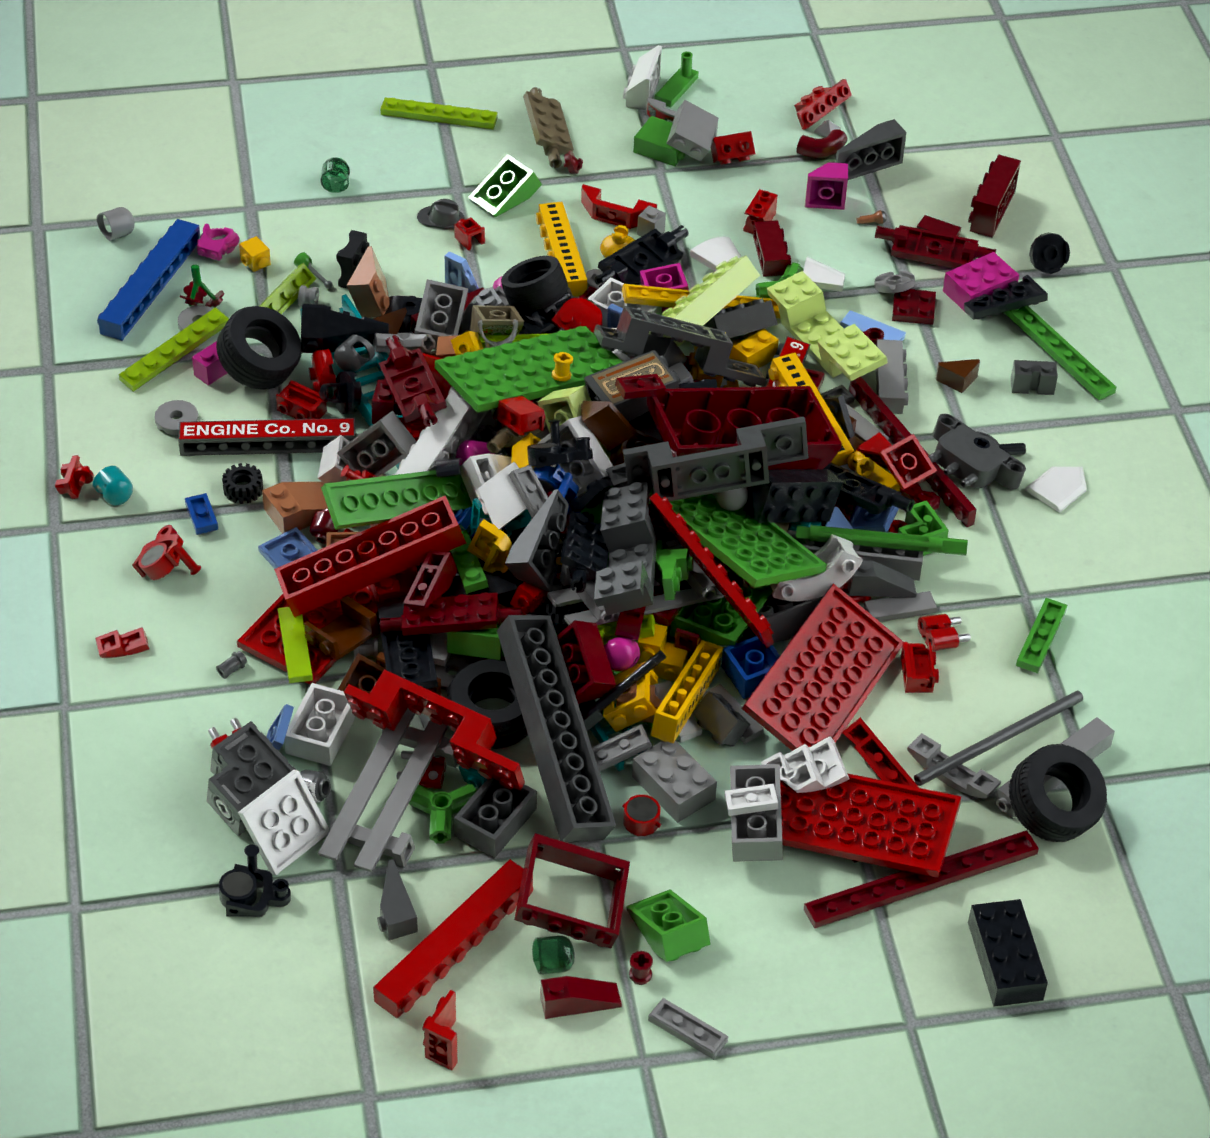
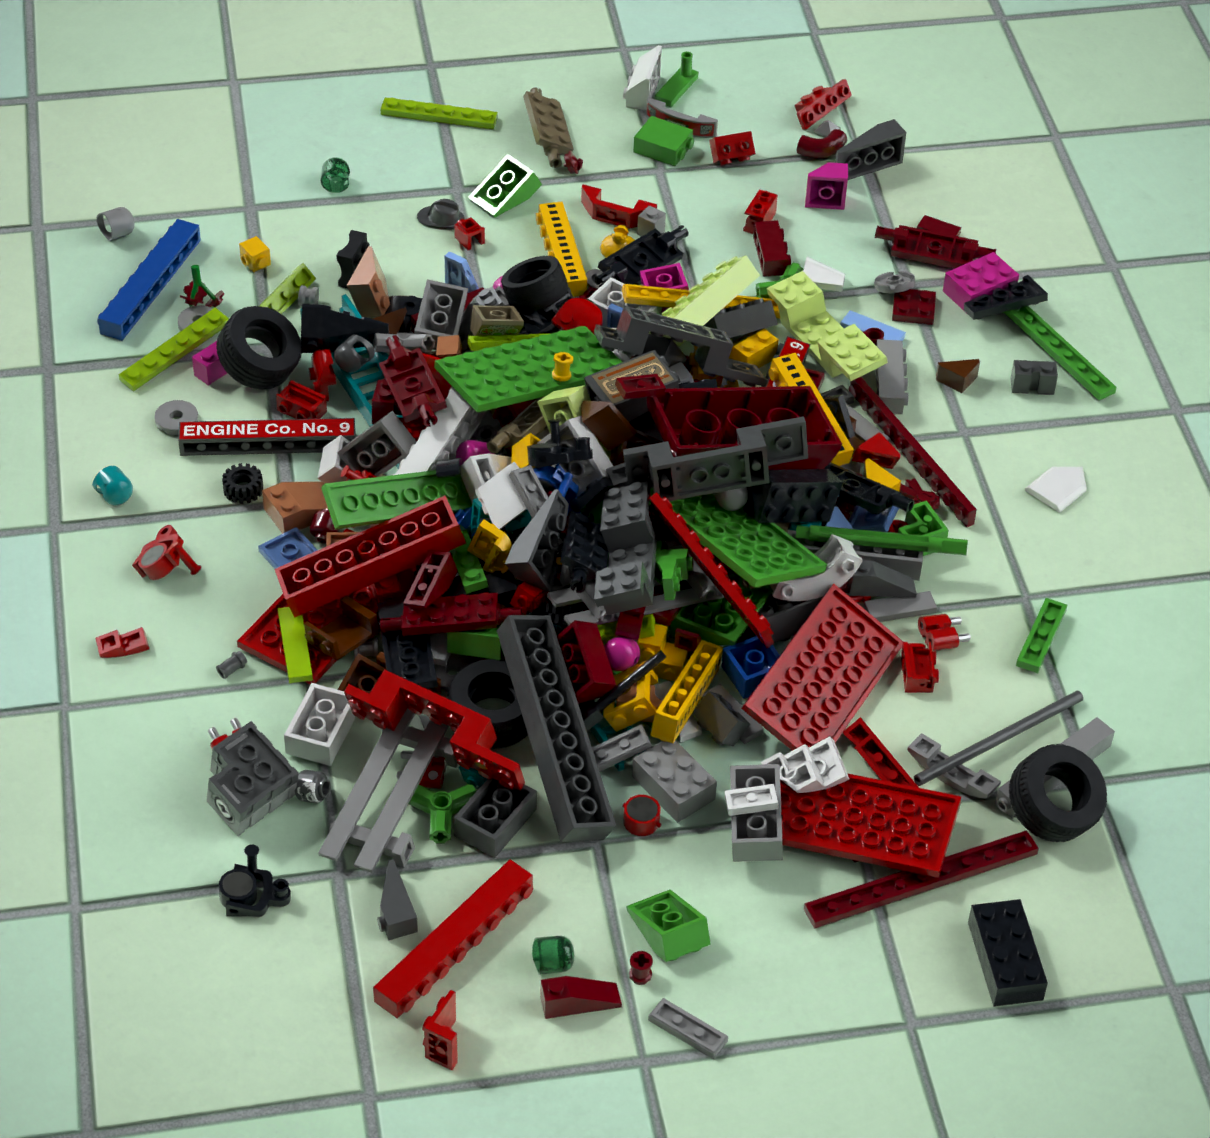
(74, 476): red hips -> none
(201, 513): blue plate -> none
(216, 248): dark pink piece -> none
(278, 729): medium blue tile -> none
(284, 822): white plate -> none
(304, 258): hinge -> none
(346, 392): black tile -> none
(466, 342): yellow brick -> none
(488, 344): light grey helmet -> none
(521, 415): red hinge -> none
(581, 860): dark red window -> none
(692, 130): light grey brick -> none
(714, 251): white slope -> none
(860, 467): yellow bush -> none
(879, 217): nougat piece -> none
(908, 462): red slope -> none
(976, 455): dark grey piece -> none
(994, 195): dark red brick -> none
(1049, 253): black tile -> none

